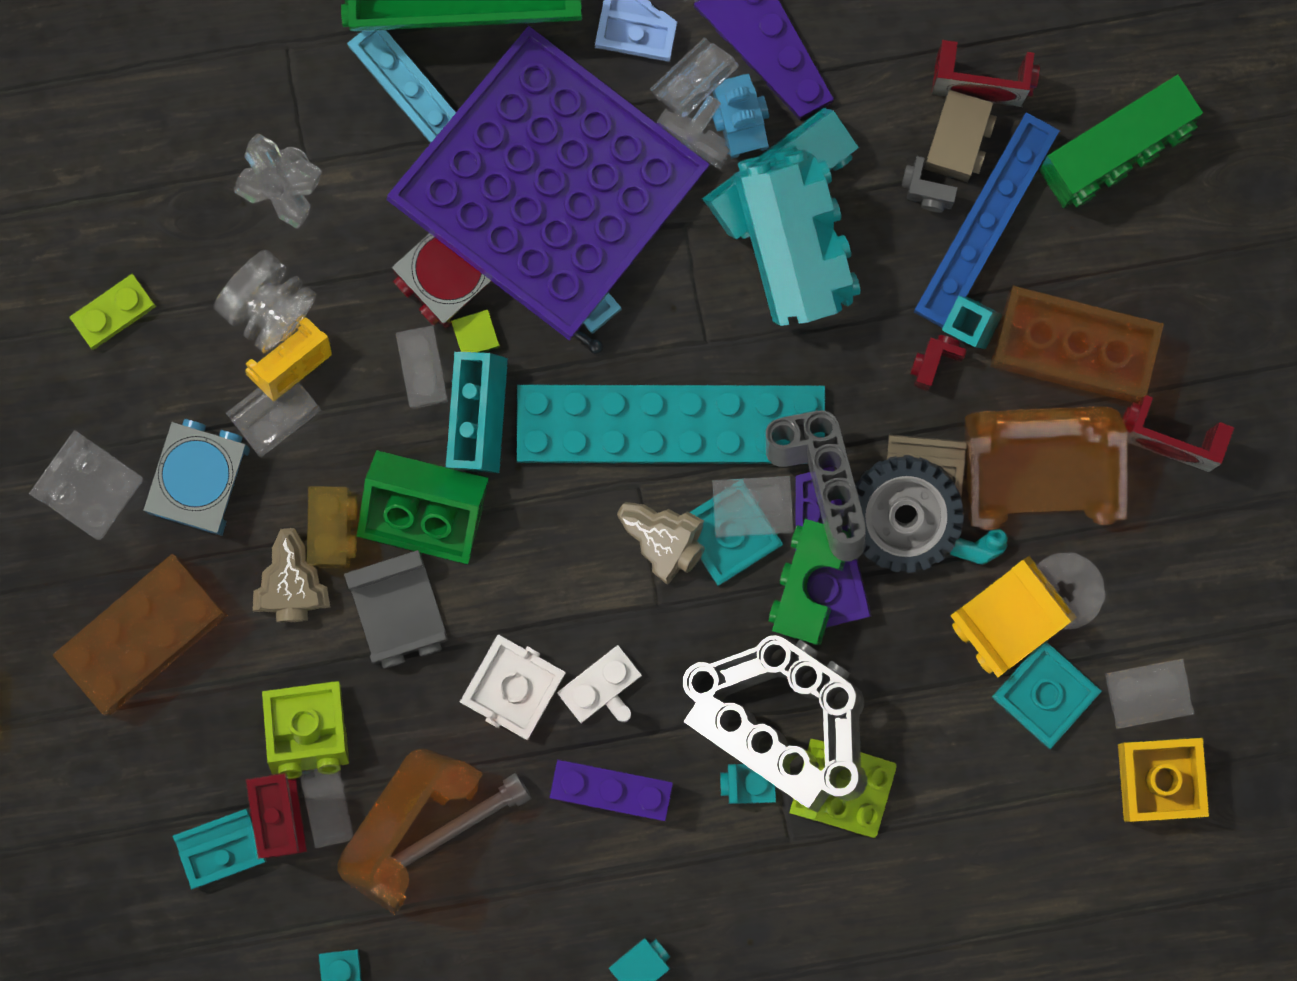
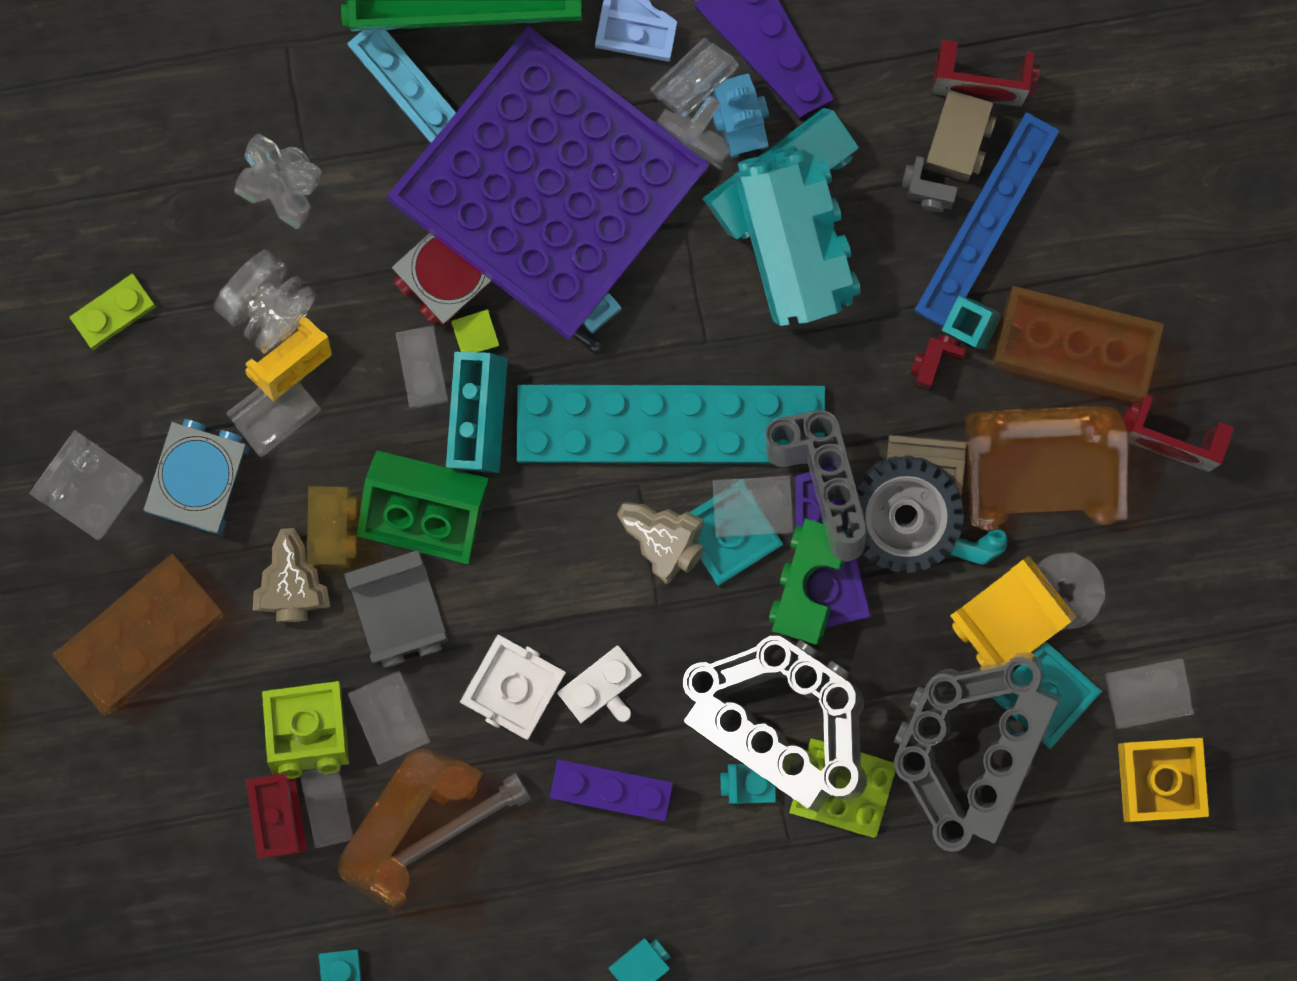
(218, 849): teal plate -> none
(389, 717): none -> clear plate
(930, 784): none -> dark grey brick
(1121, 141): green brick -> none

